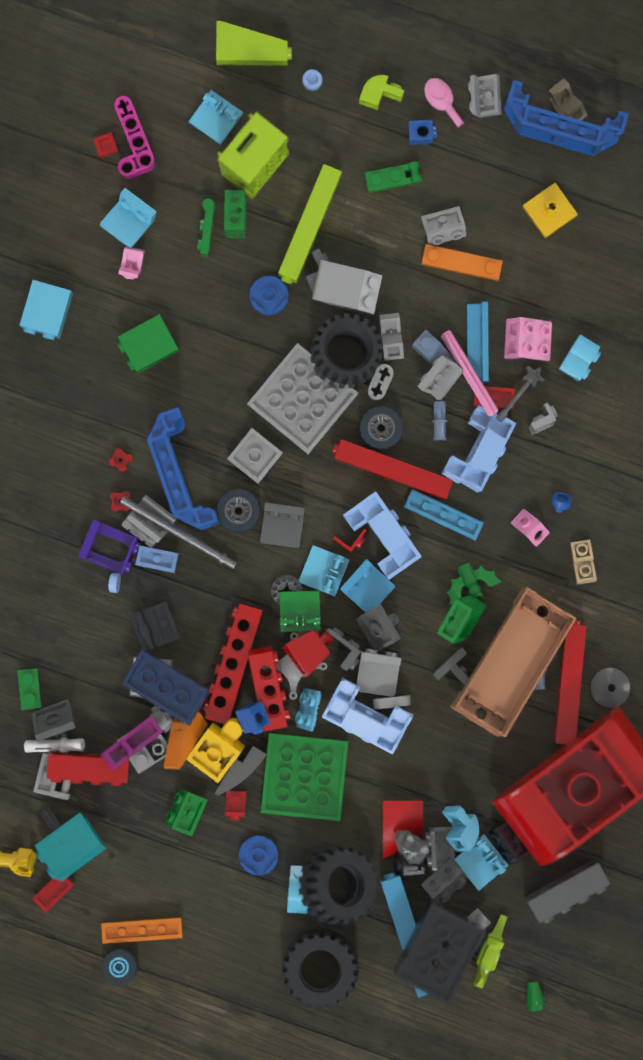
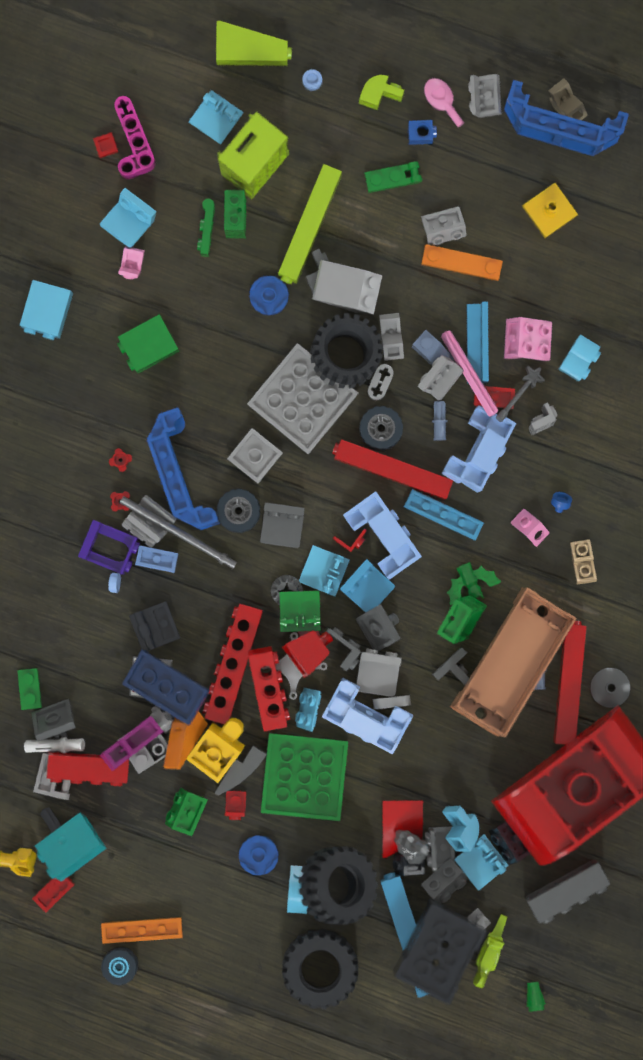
(253, 718): blue brick -> none

